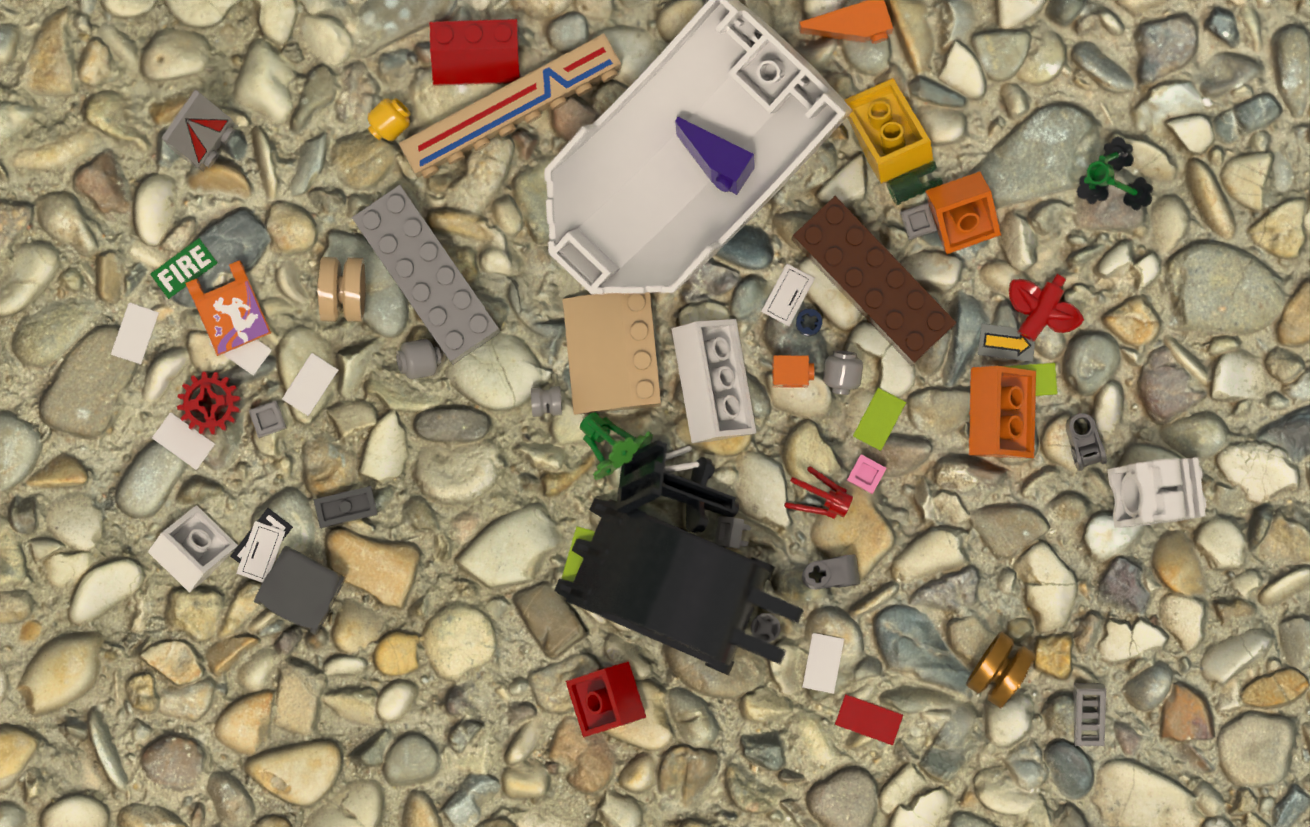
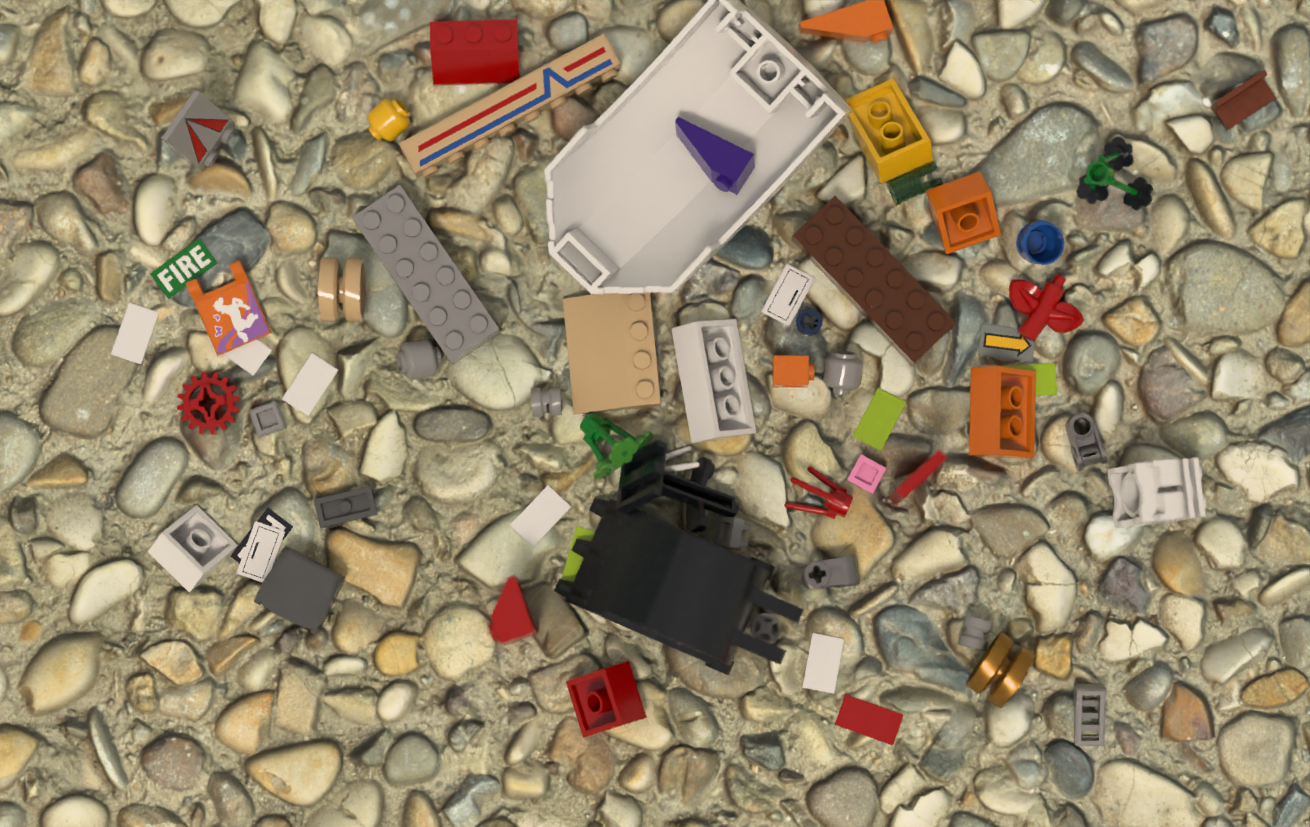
(182, 441): white sticker -> none
(511, 615): none -> red slope
(540, 516): none -> white sticker
(917, 477): none -> red tile
(918, 221): light grey tile -> none
(975, 636): none -> light grey wheel
(1040, 242): none -> blue helmet
(1243, 101): none -> copper panel

